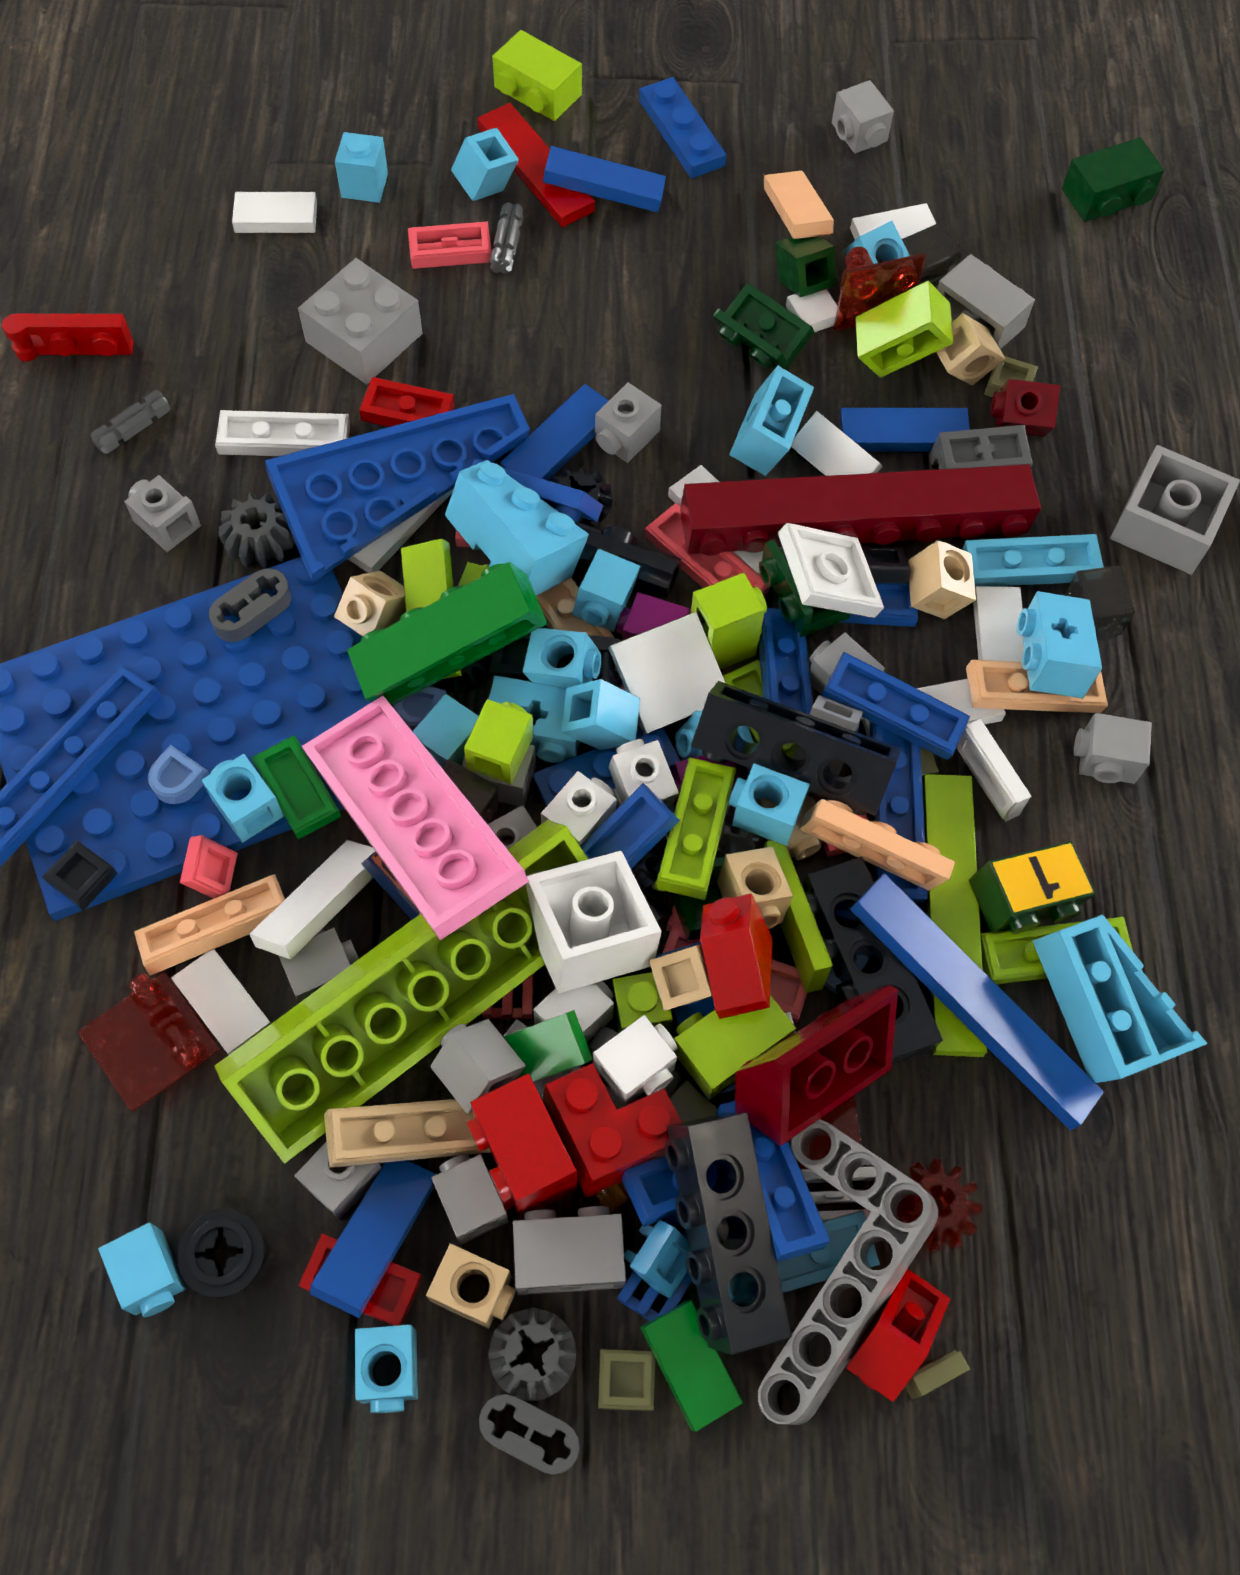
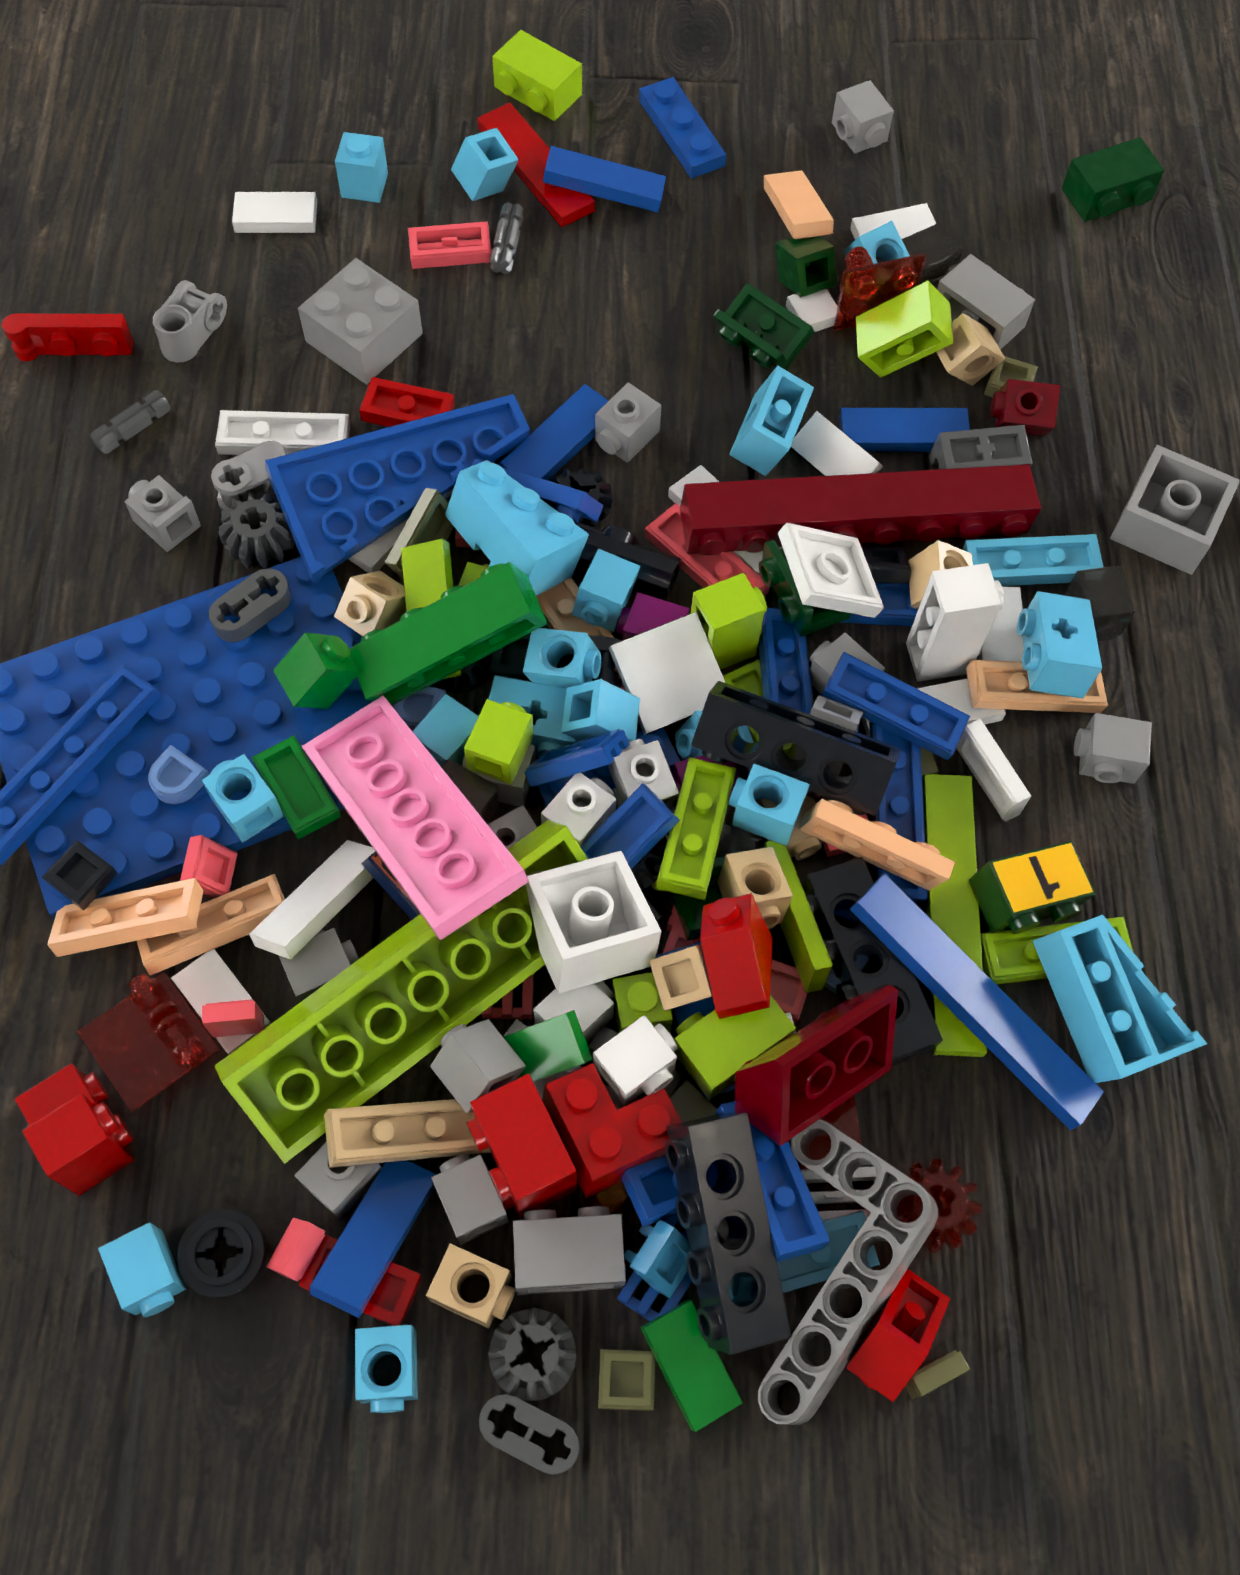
(74, 1130): none -> red brick
(126, 917): none -> light nougat plate
(187, 321): none -> light grey piece
(232, 1018): none -> coral tile
(246, 474): none -> light grey piece
(296, 1249): none -> coral tile
(316, 670): none -> green brick
(424, 525): none -> olive tile
(577, 757): none -> blue tile
(953, 621): none -> white brick

